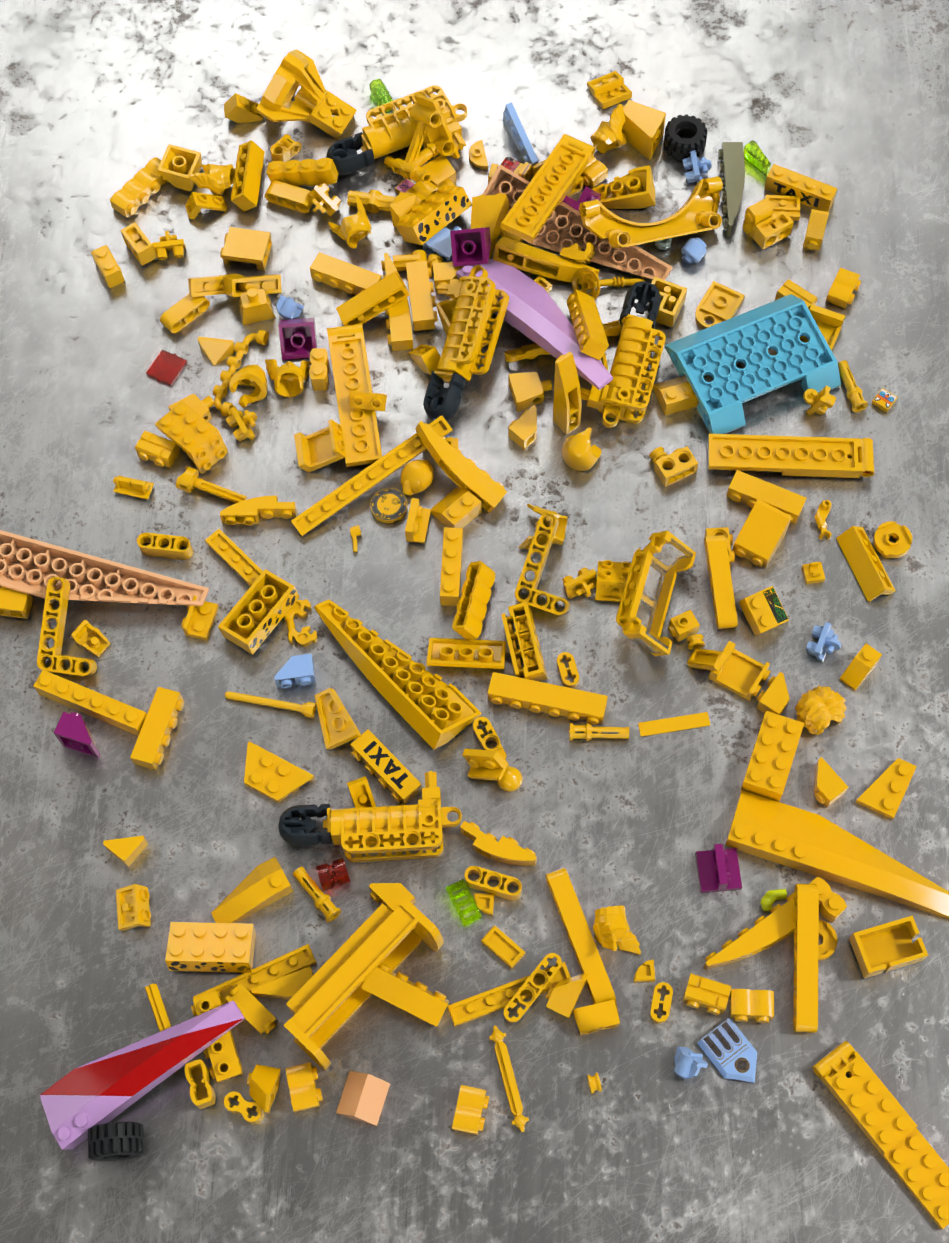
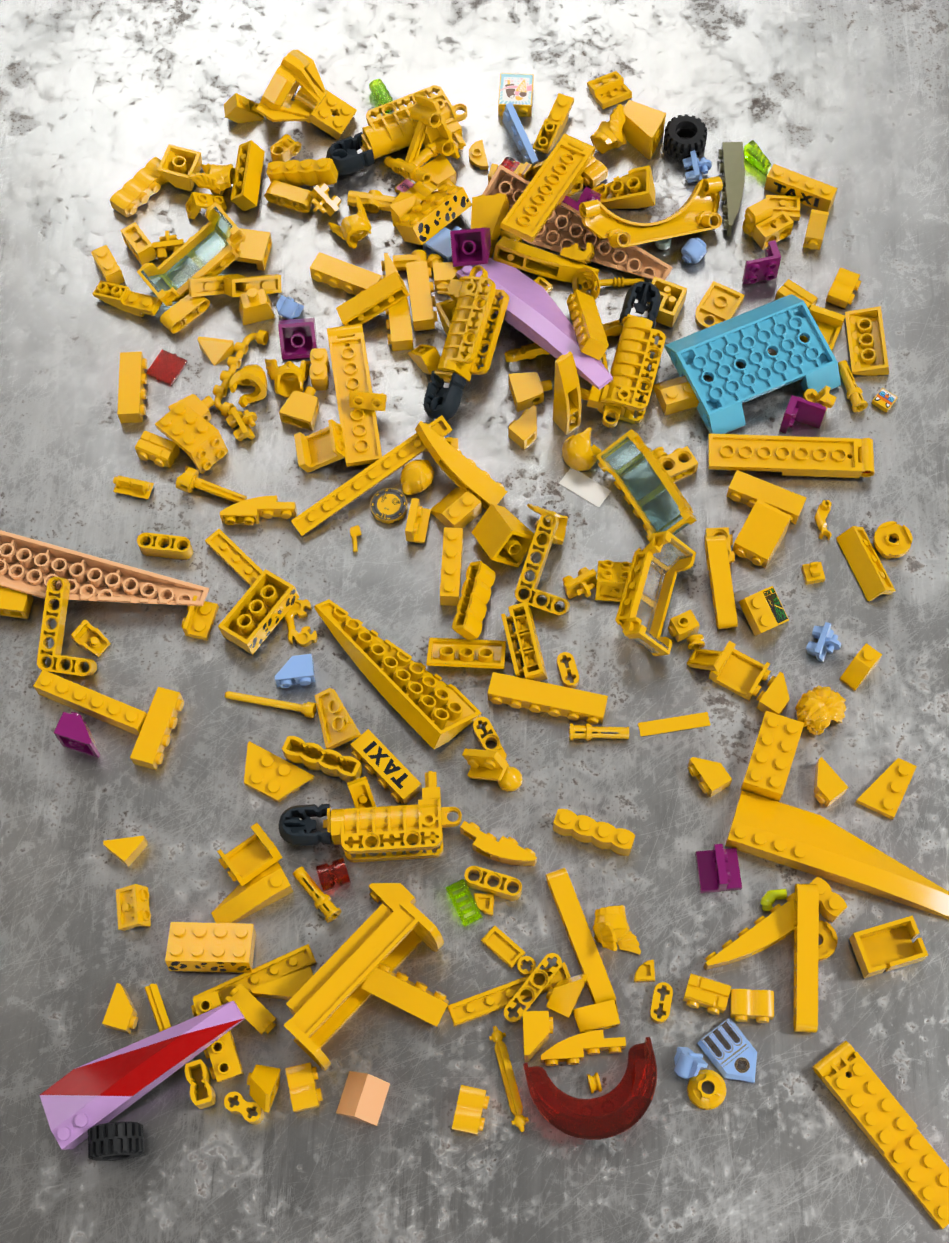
(120, 1011): none -> yellow slope
(126, 300): none -> yellow slope
(131, 387): none -> yellow brick
(201, 256): none -> windscreen
(250, 856): none -> yellow panel
(301, 409): none -> yellow torso
(317, 758): none -> yellow brick
(503, 536): none -> yellow slope
(518, 90): none -> panel
(527, 959): none -> yellow bush
(536, 1031): none -> yellow slope
(554, 124): none -> yellow slope
(573, 1048): none -> yellow slope
(585, 487): none -> white sticker
(598, 833): none -> yellow brick
(599, 1116): none -> clear red windscreen
(646, 485): none -> clear light blue windscreen
(701, 1099): none -> yellow piece
(710, 774): none -> yellow slope
(763, 268): none -> magenta bracket
(804, 412): none -> magenta bracket
(867, 342): none -> yellow slope

